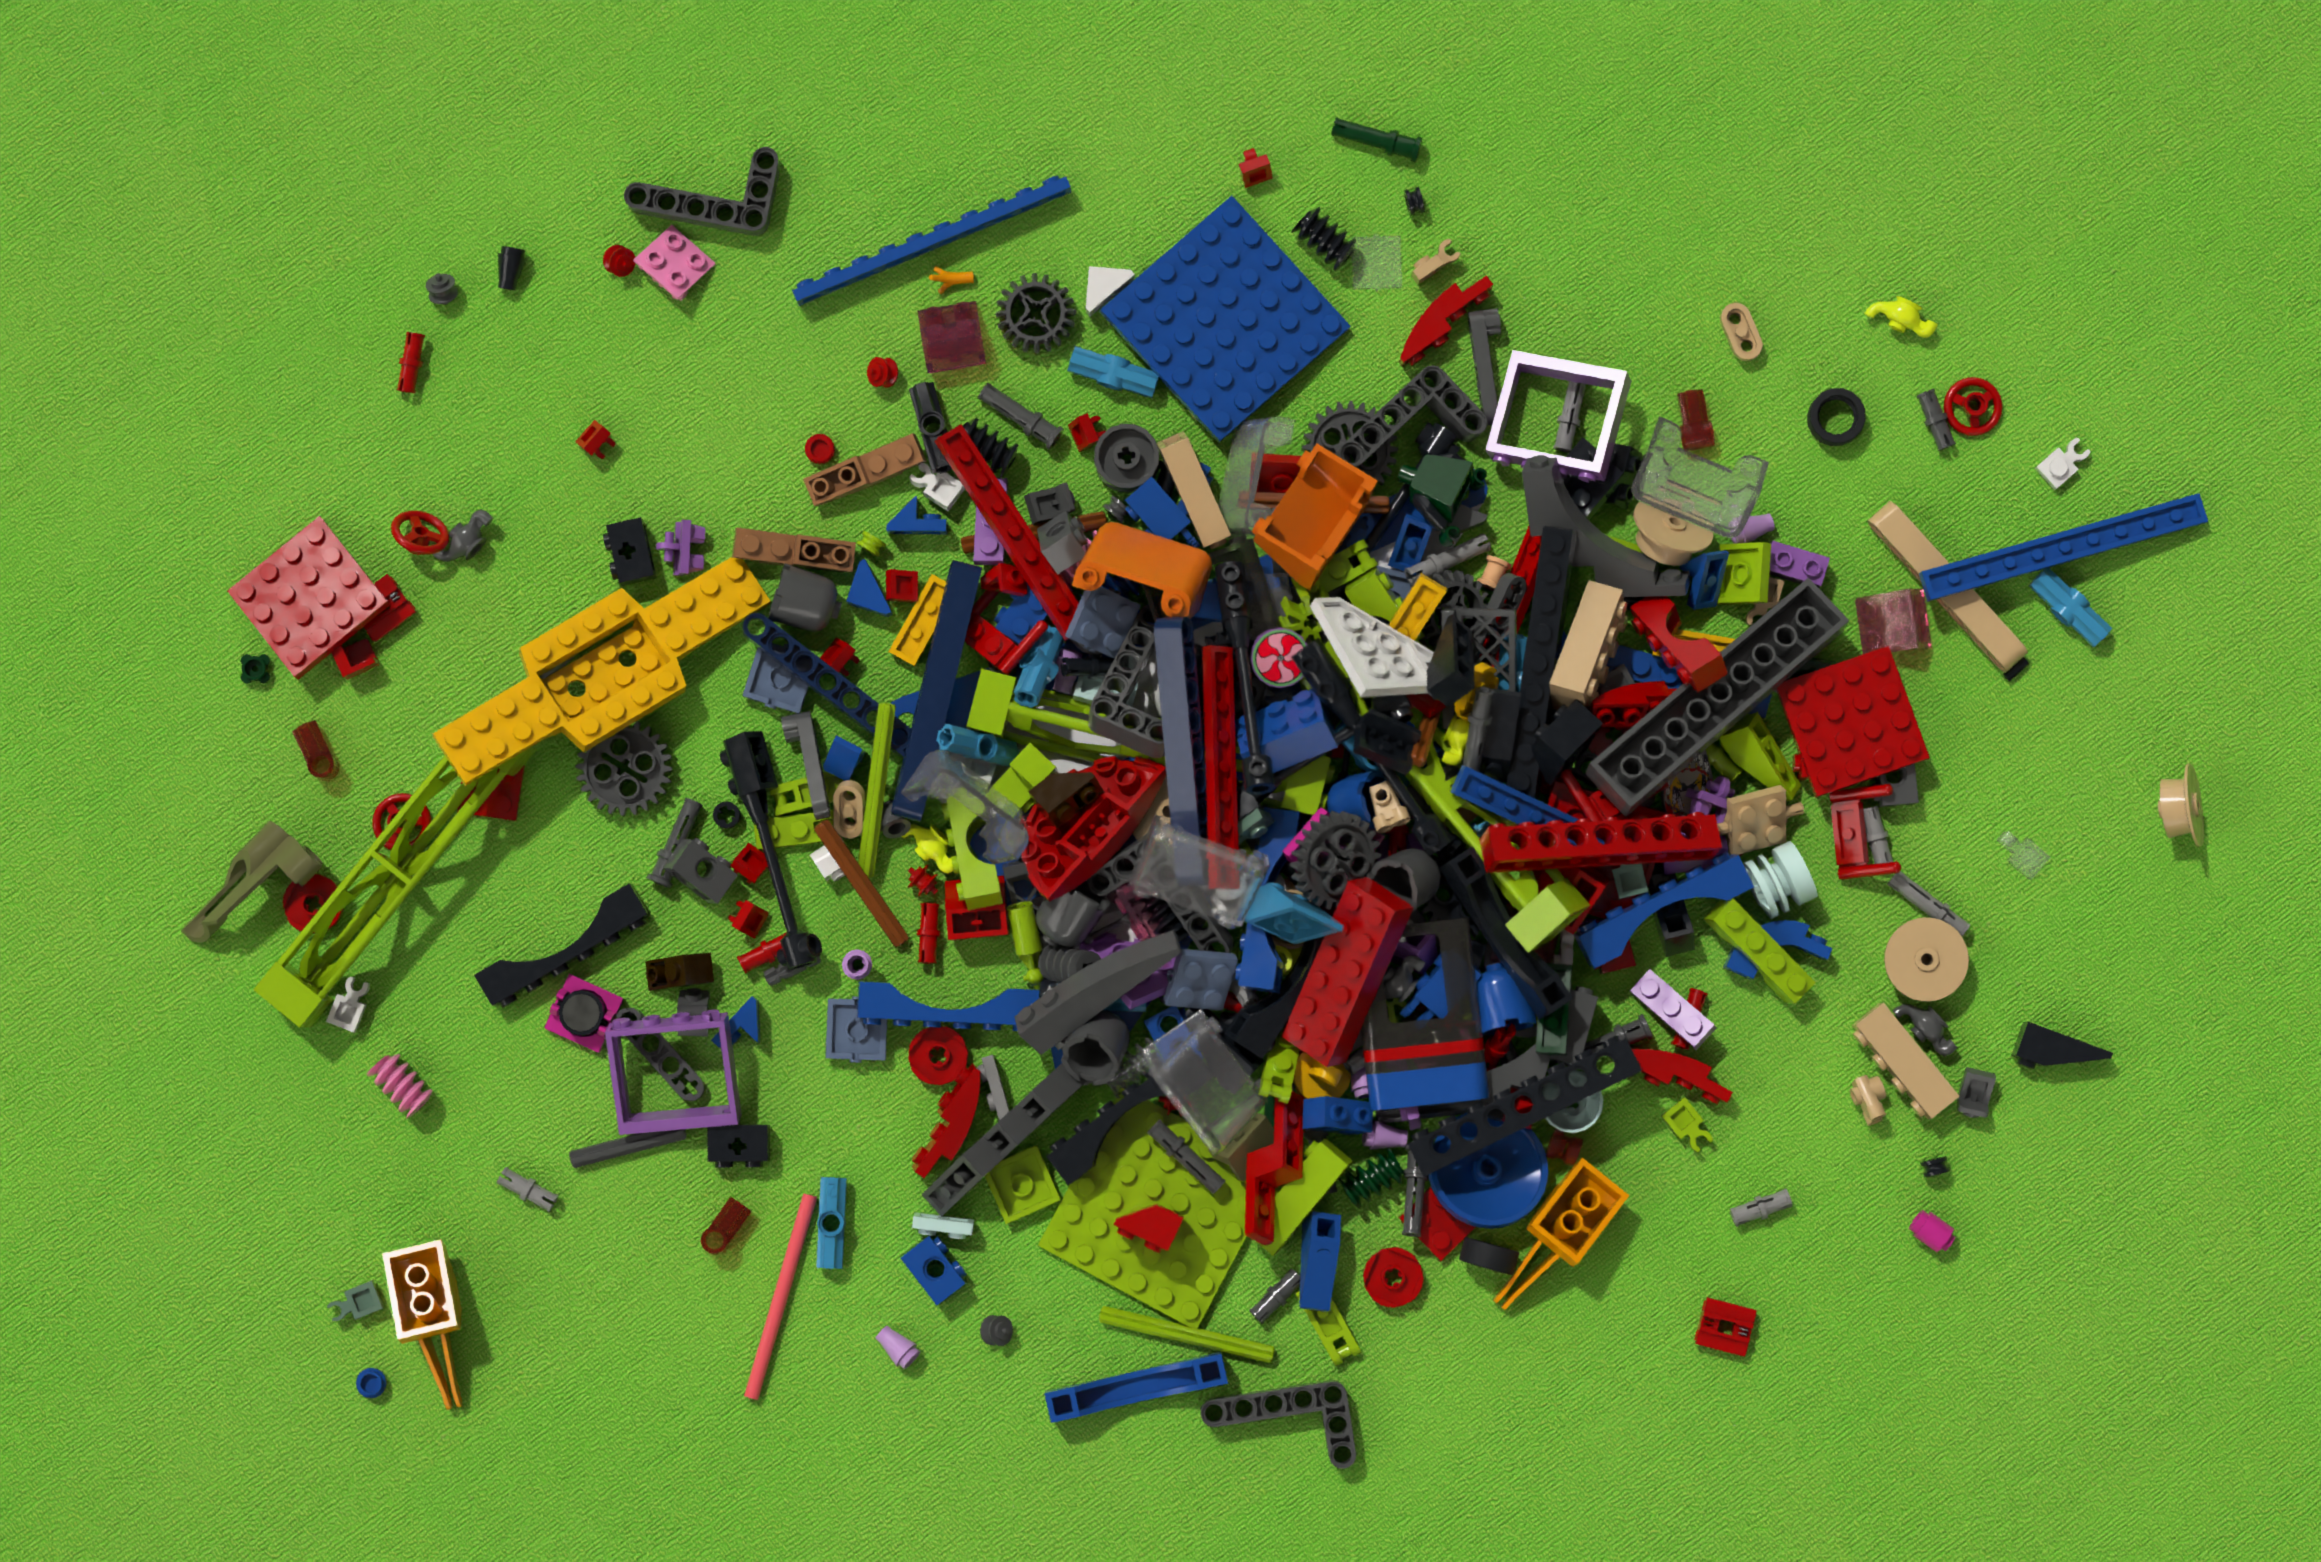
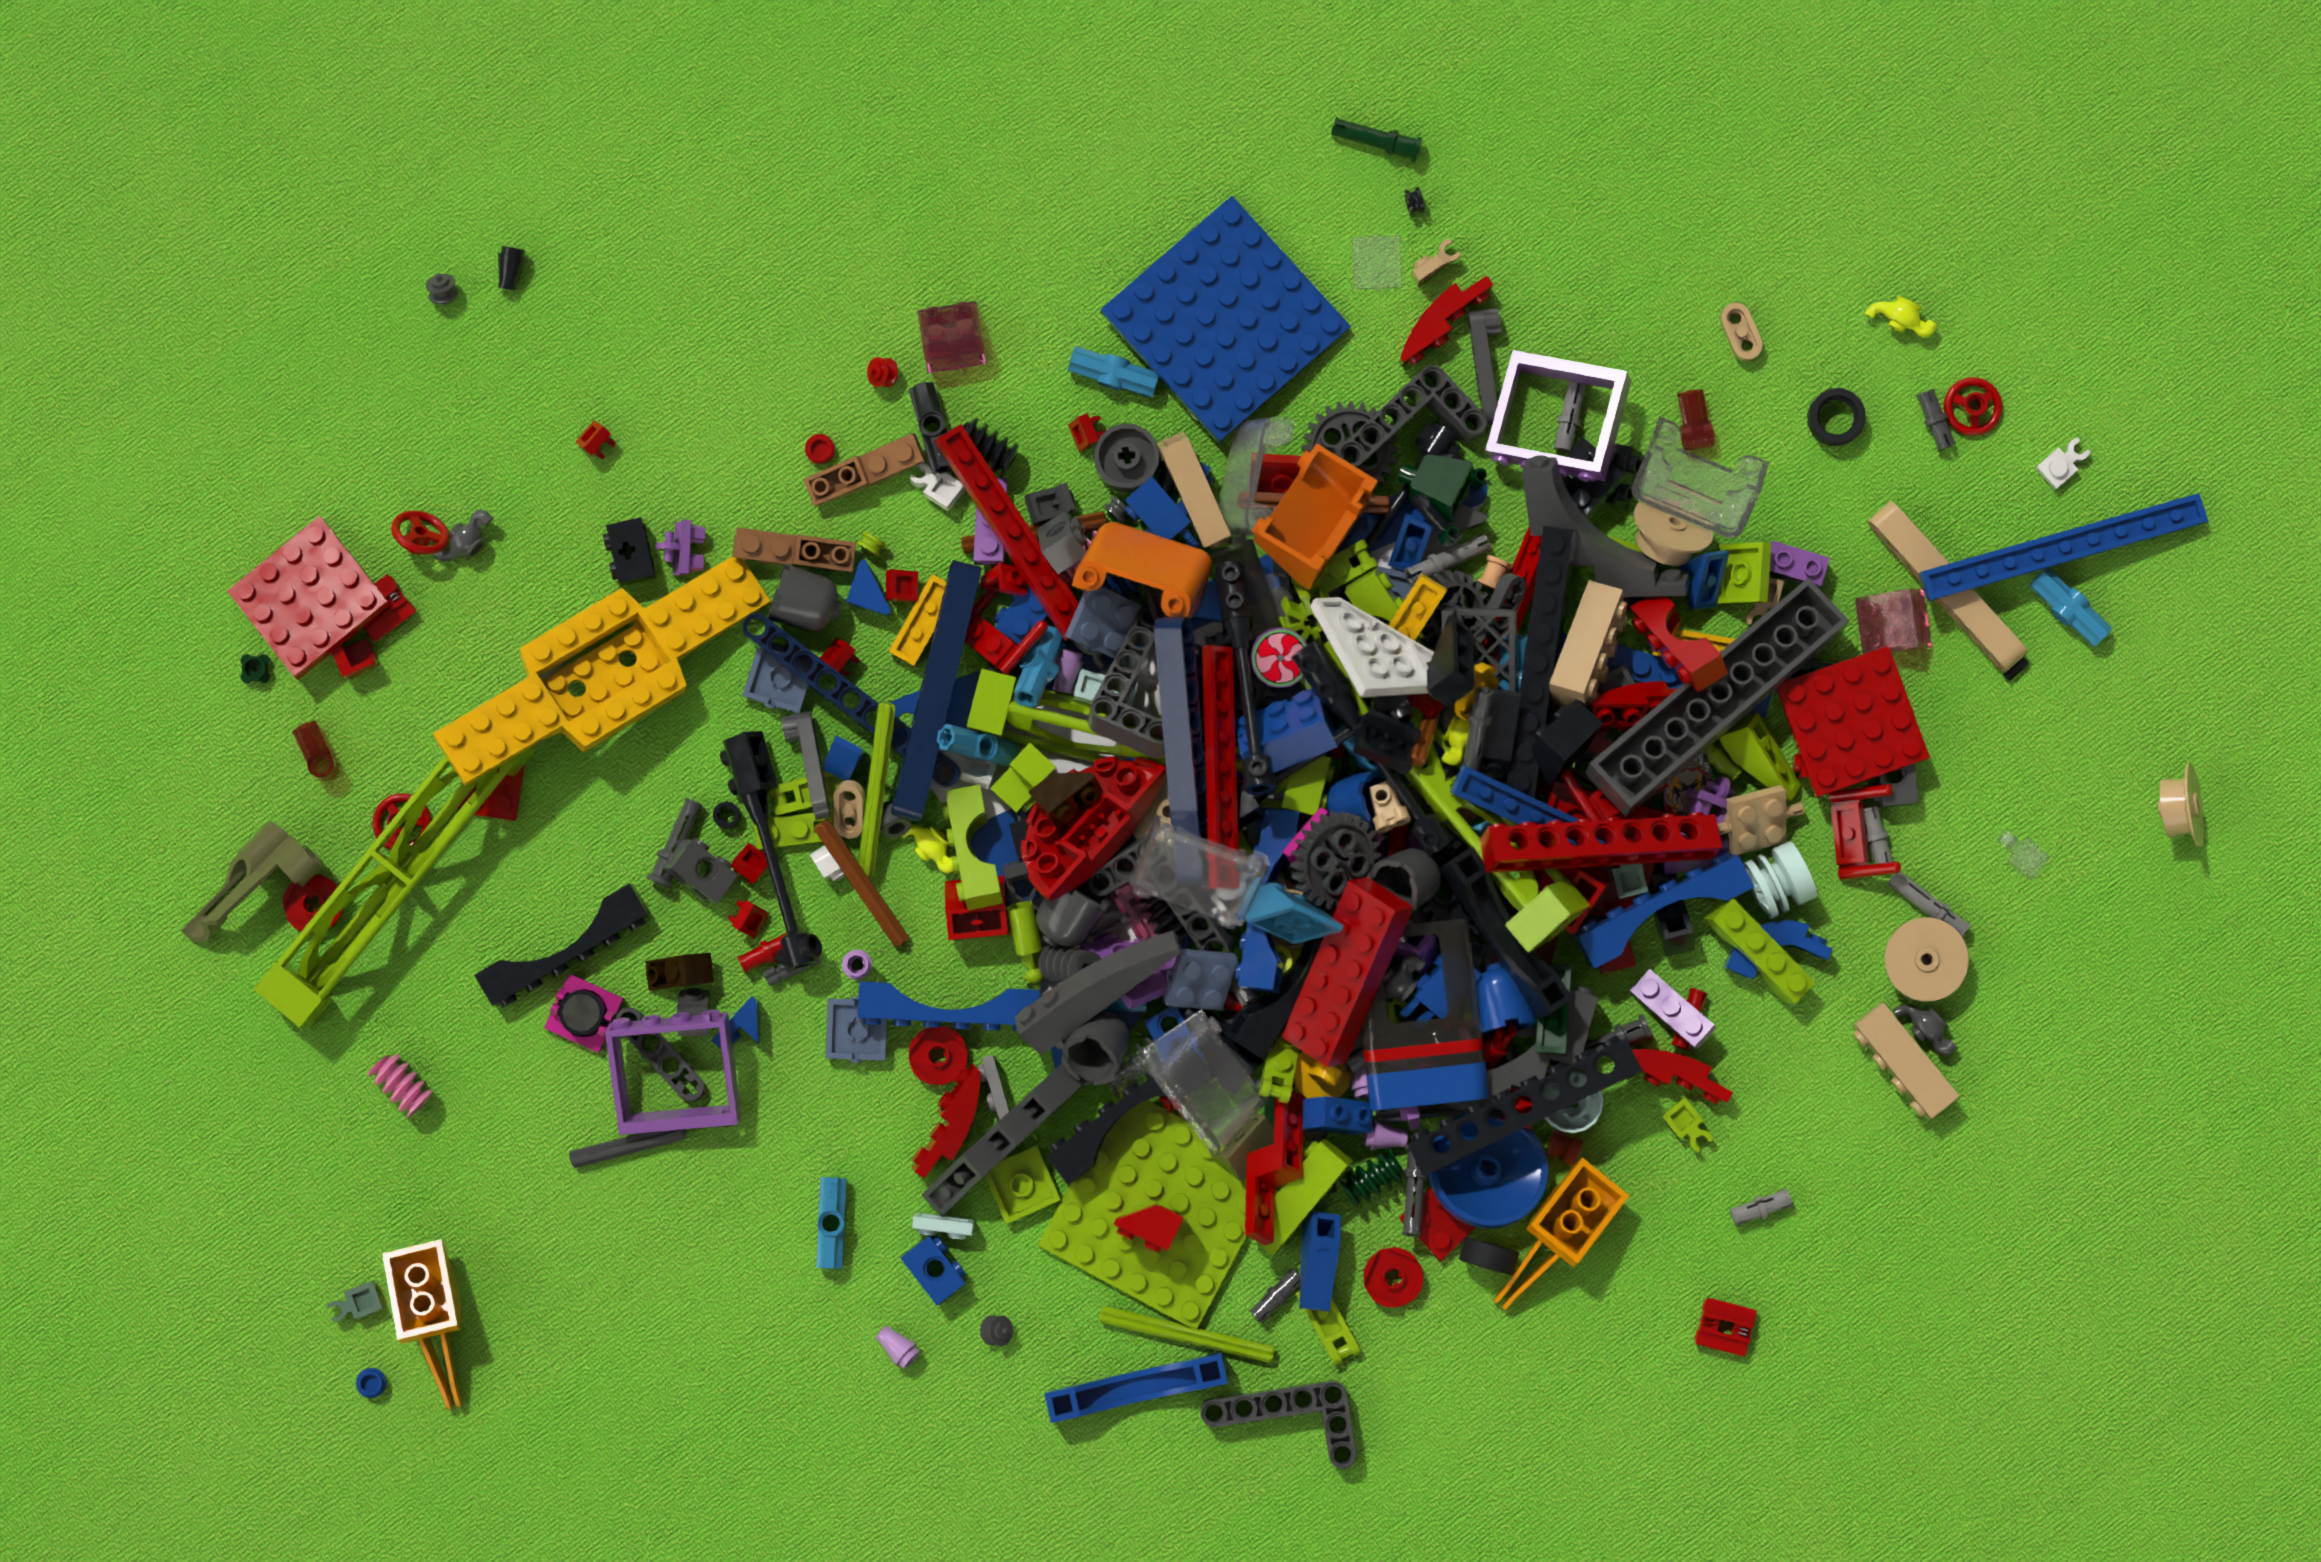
(347, 1009): white plate -> none
(410, 362): red pin -> none
(527, 1189): light grey pin -> none
(610, 791): dark grey gear -> none
(619, 260): red wheel -> none
(674, 262): bright pink hinge -> none
(713, 205): dark grey beam -> none
(727, 1224): clear red piece -> none
(755, 1136): black brick -> none
(780, 1296): coral piece -> none
(908, 523): blue slope -> none
(923, 880): red wheel -> none
(928, 933): red pin -> none
(943, 234): blue plate -> none
(945, 776): clear windscreen -> none
(951, 278): light orange bar -> none
(1031, 422): dark grey pin -> none
(1046, 305): dark grey gear -> none
(1089, 666): black pin -> none
(1104, 285): white slope -> none
(1186, 1156): dark grey pin -> none
(1254, 168): red tile -> none
(1254, 825): sand green plate -> none
(1325, 237): black piece -> none
(1566, 949): white plate -> none
(1754, 528): lavender cone -> none
(1868, 1093): tan plate -> none
(1932, 1231): dark pink brick -> none
(1935, 1166): black bush -> none
(1975, 1092): dark grey bracket -> none
(2046, 1047): black slope -> none

